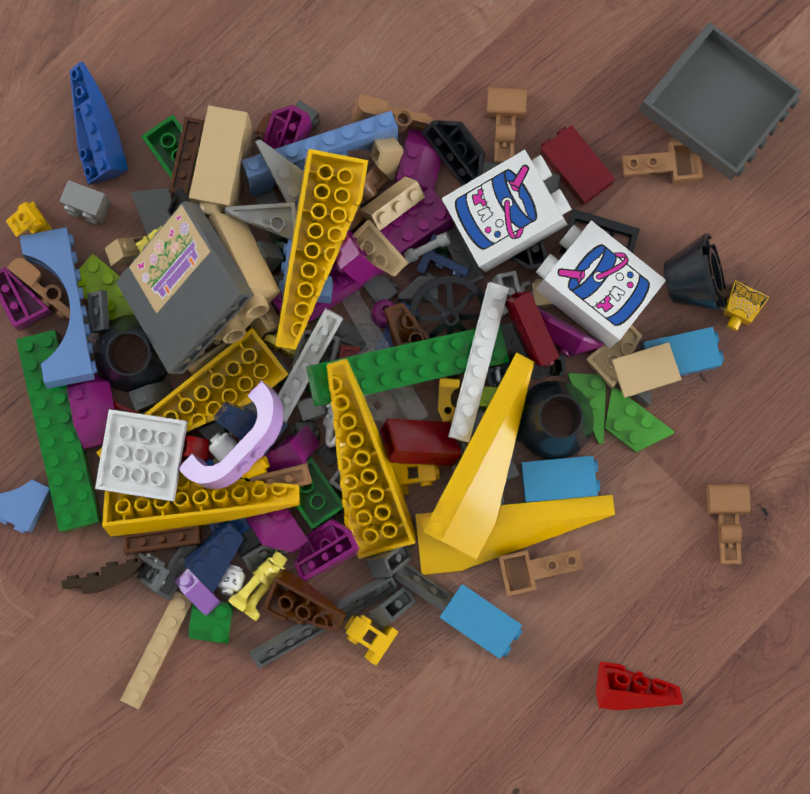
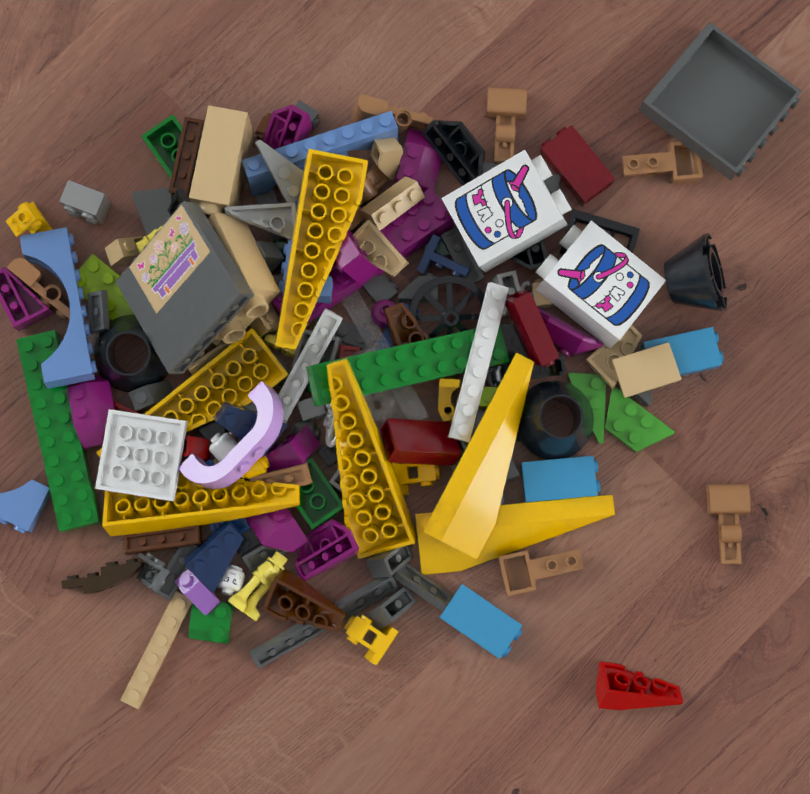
(95, 129): blue wedge -> none
(442, 240): light grey bar -> none
(743, 305): torso -> none

